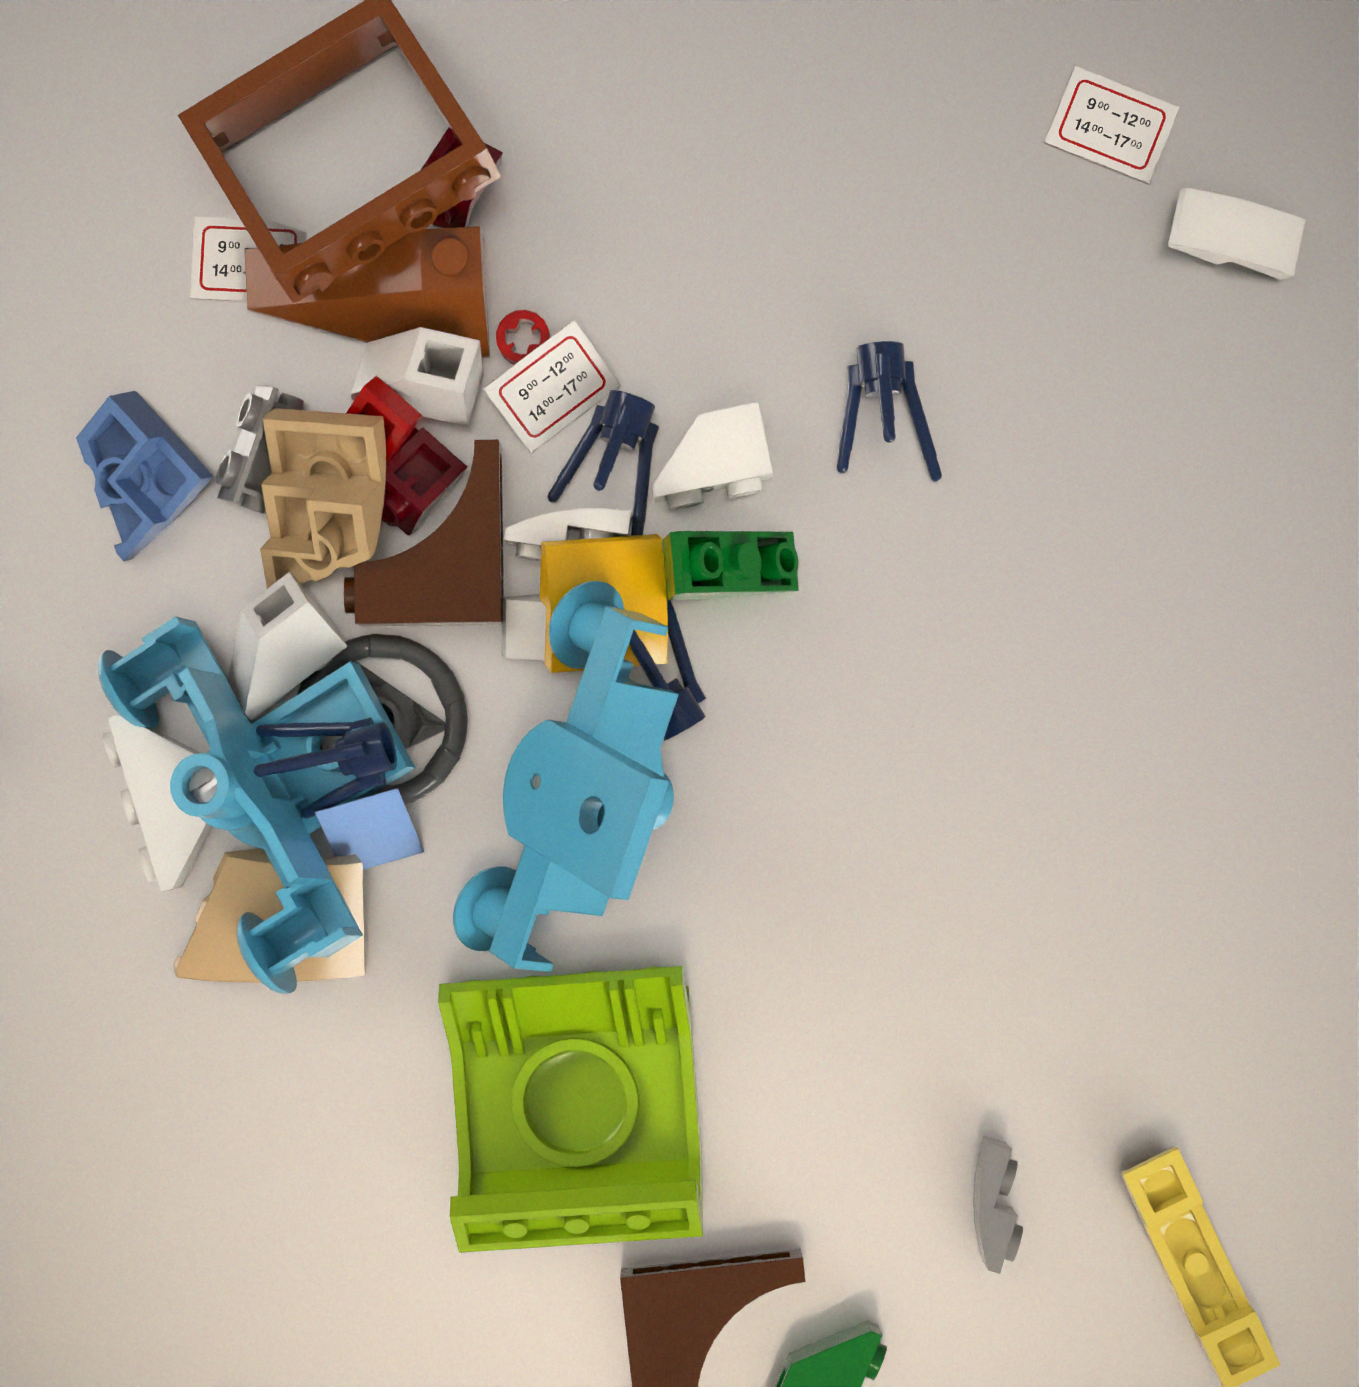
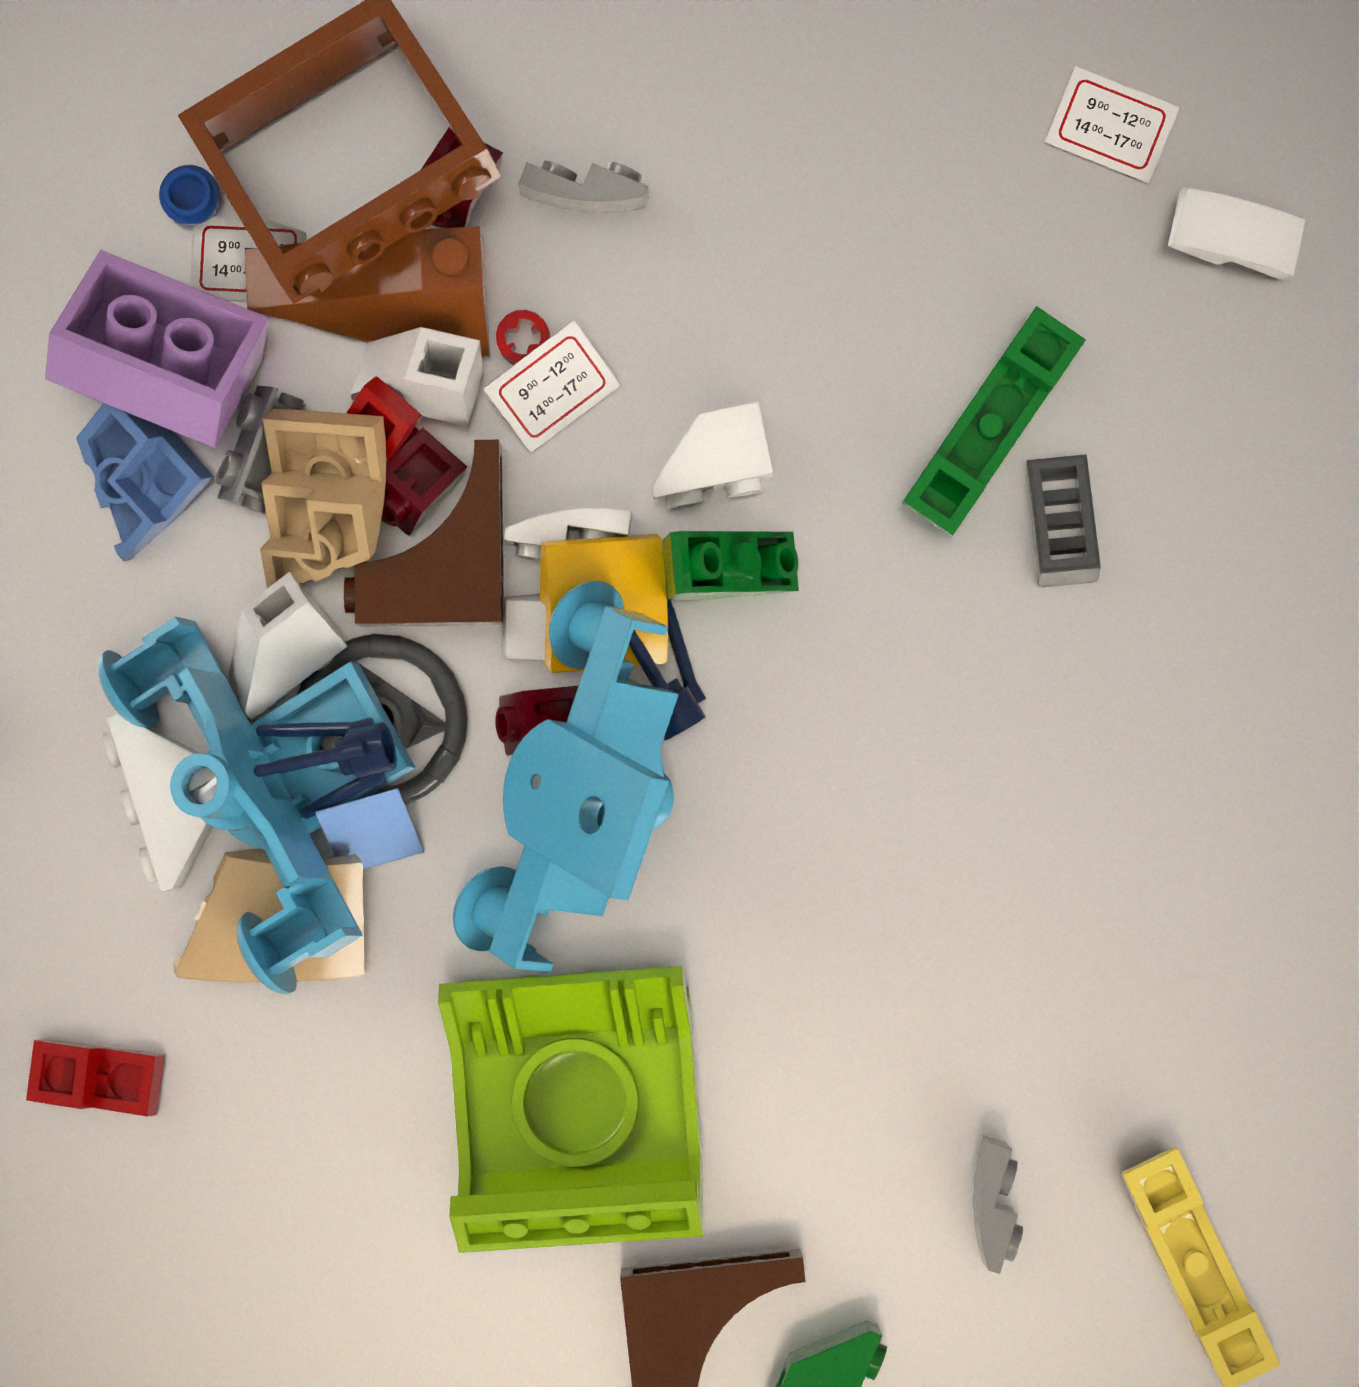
(95, 1077): none -> red slope
(156, 348): none -> lavender brick
(189, 195): none -> blue plate
(526, 709): none -> dark red bracket
(603, 191): none -> light grey slope
(624, 423): dark blue plant -> none
(882, 372): dark blue plant -> none
(993, 421): none -> green slope
(1068, 570): none -> dark grey slope

